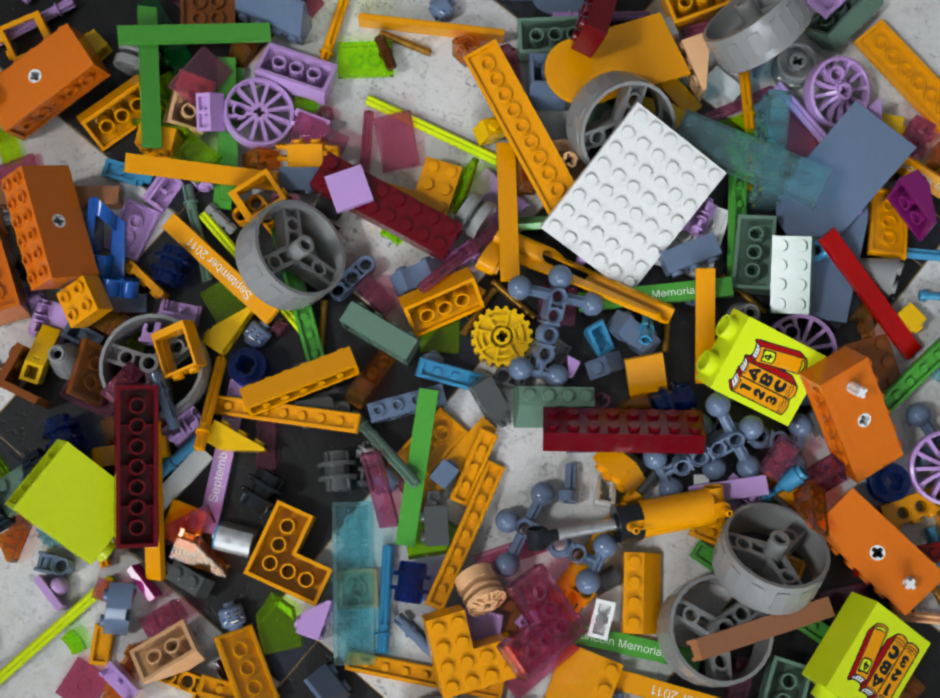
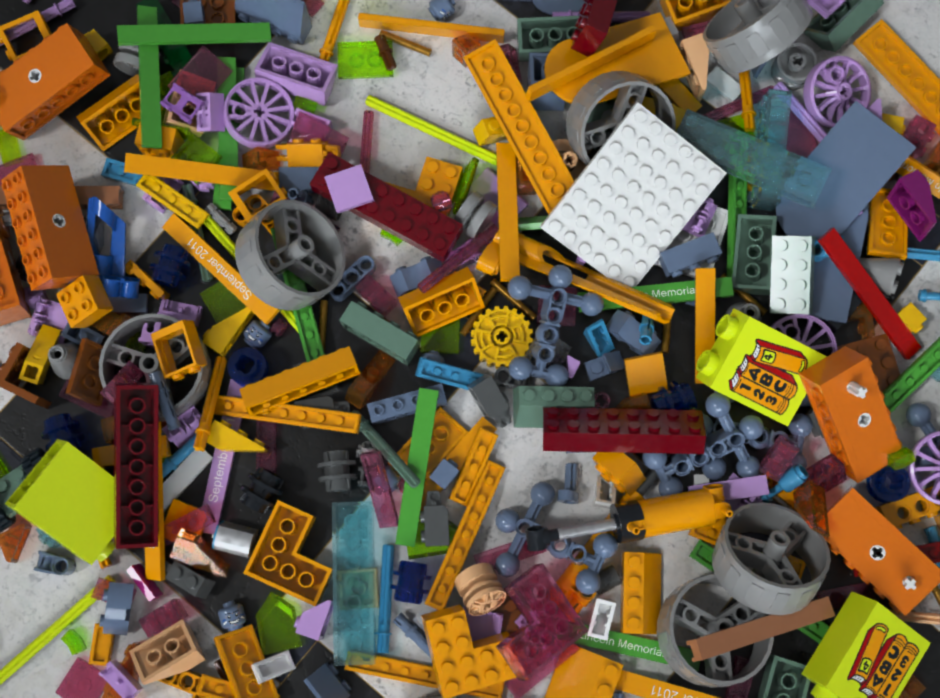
(53, 590): lavender tile -> none
(140, 226): lavender tile -> none
(173, 200): none -> yellow tile
(185, 98): none -> medium lavender piece
(193, 12): none -> sand blue brick
(242, 52): clear orange slope -> none
(273, 666): none -> white tile
(300, 195): none -> sand blue axle
(326, 108): clear pink bush -> none
(396, 141): clear pink piece -> none
(441, 202): none -> clear pink piece
(590, 63): none -> light orange tile
(901, 458): none -> clear neon green piece

